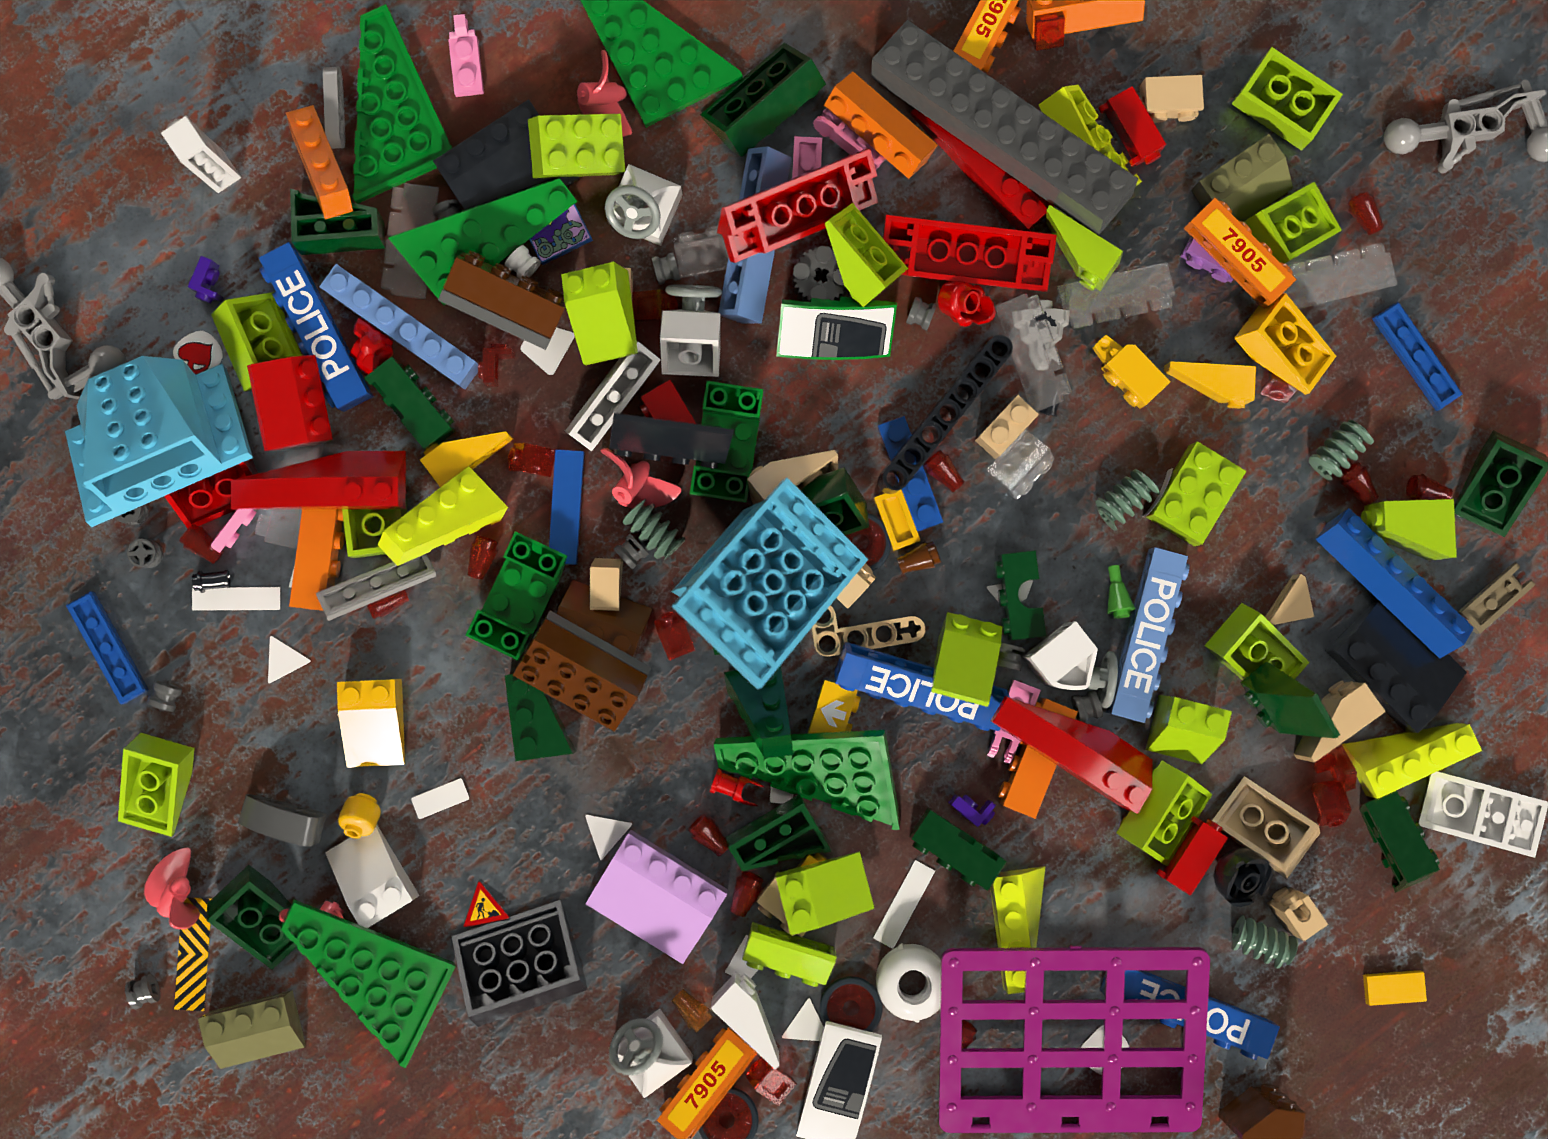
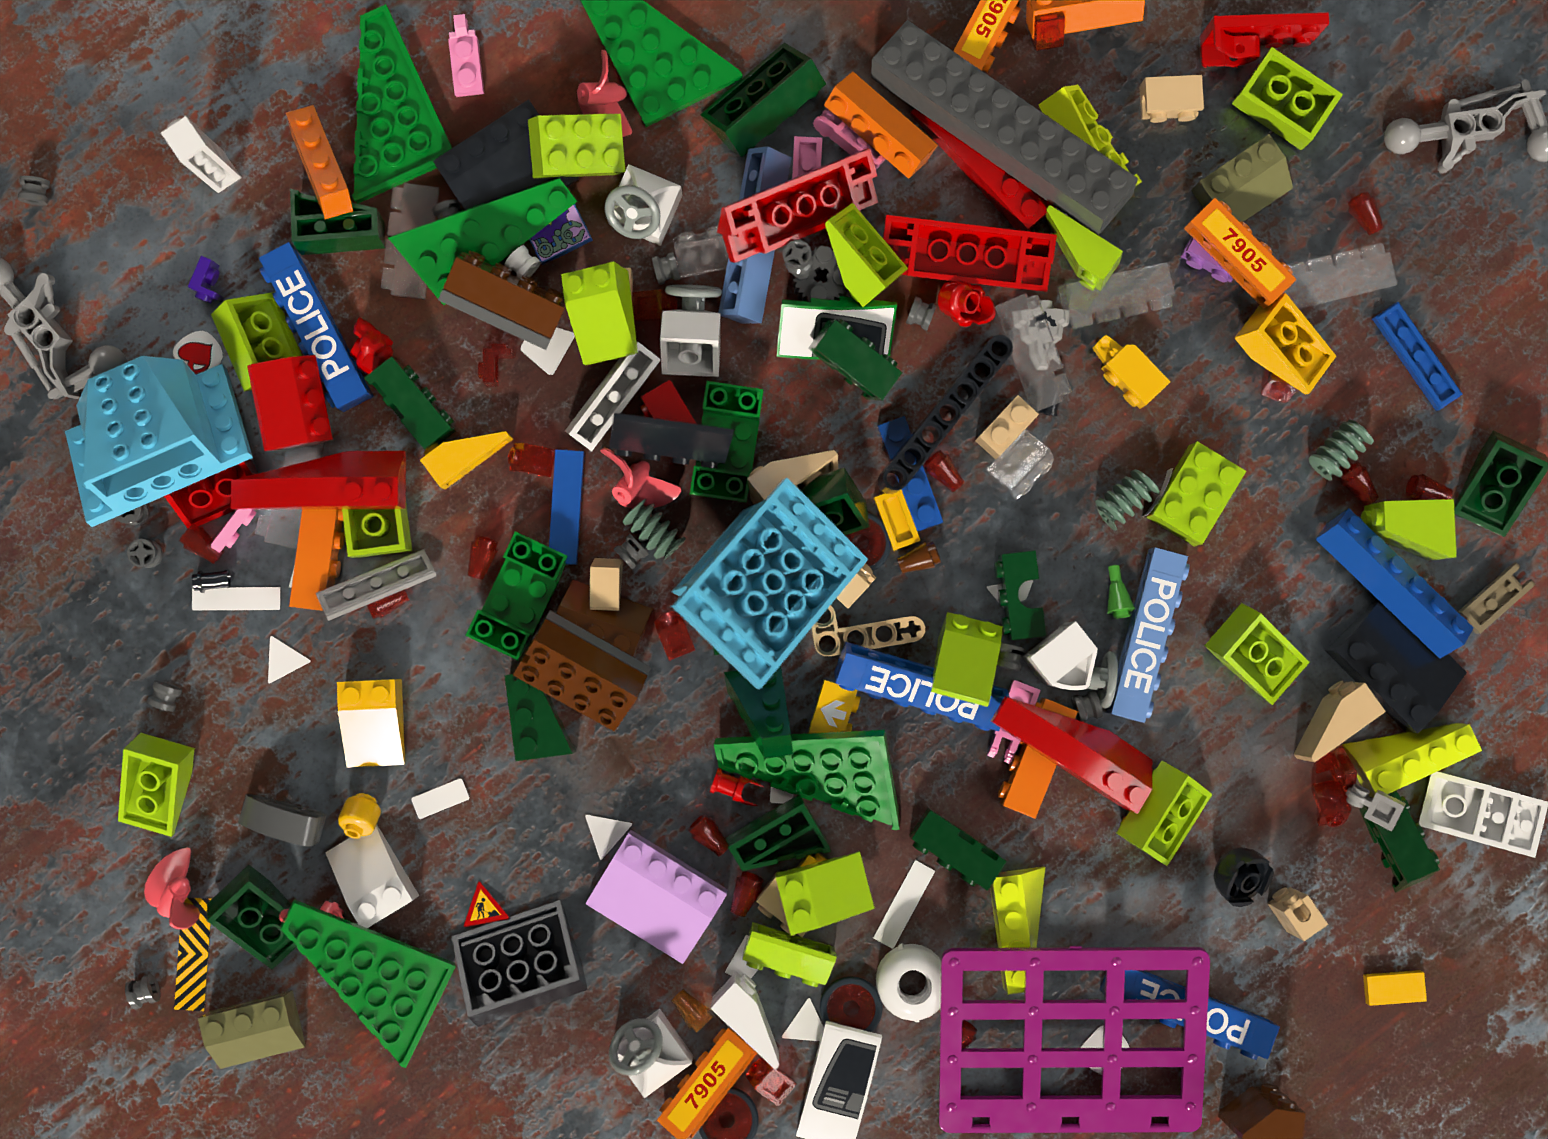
(33, 190): none -> dark grey wheel
(107, 647): blue tile -> none
(334, 107): light grey beam -> none
(400, 326): medium blue brick -> none
(450, 512): neon yellow wedge -> none
(796, 251): none -> dark grey wheel
(855, 359): none -> dark green wedge
(967, 807): dark purple bracket -> none
(1134, 126): red brick -> none
(1187, 729): lime slope -> none
(1194, 855): red brick -> none
(1218, 381): yellow slope -> none
(1243, 34): none -> red plate
(1265, 941): sand green piece -> none
(1267, 826): tan slope -> none
(1287, 704): dark green slope -> none
(1292, 603): tan slope -> none
(1294, 223): lime slope -> none
(1382, 808): none -> light grey plate

